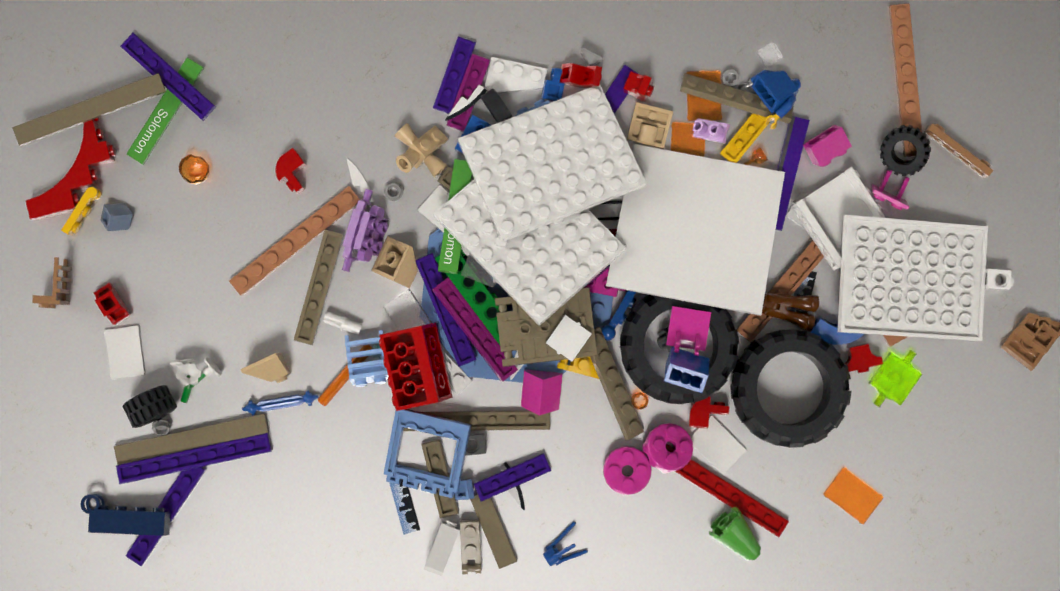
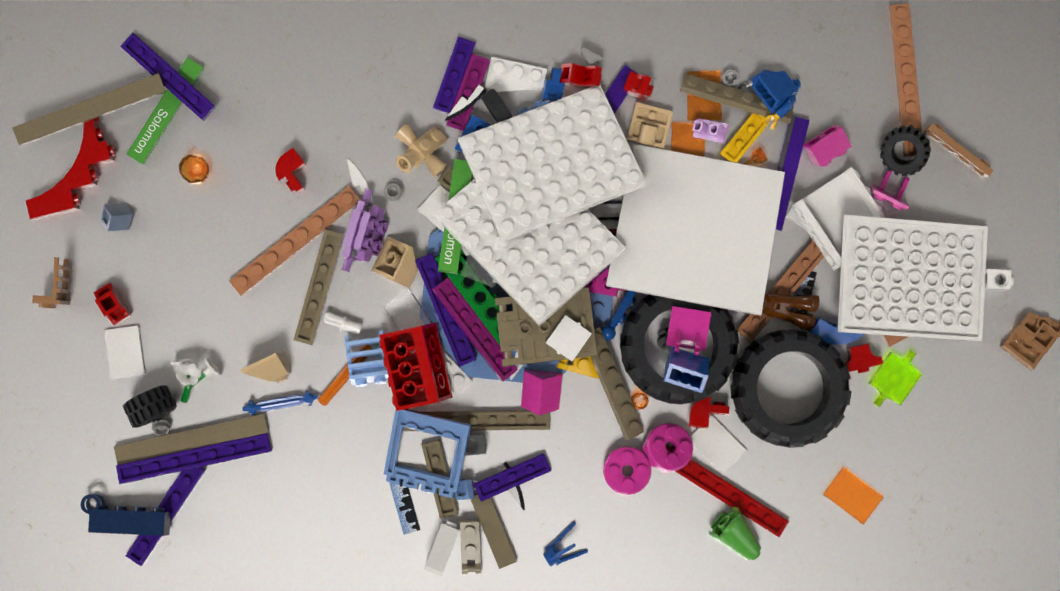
(81, 210): yellow plate -> none
(769, 54): clear tile -> none

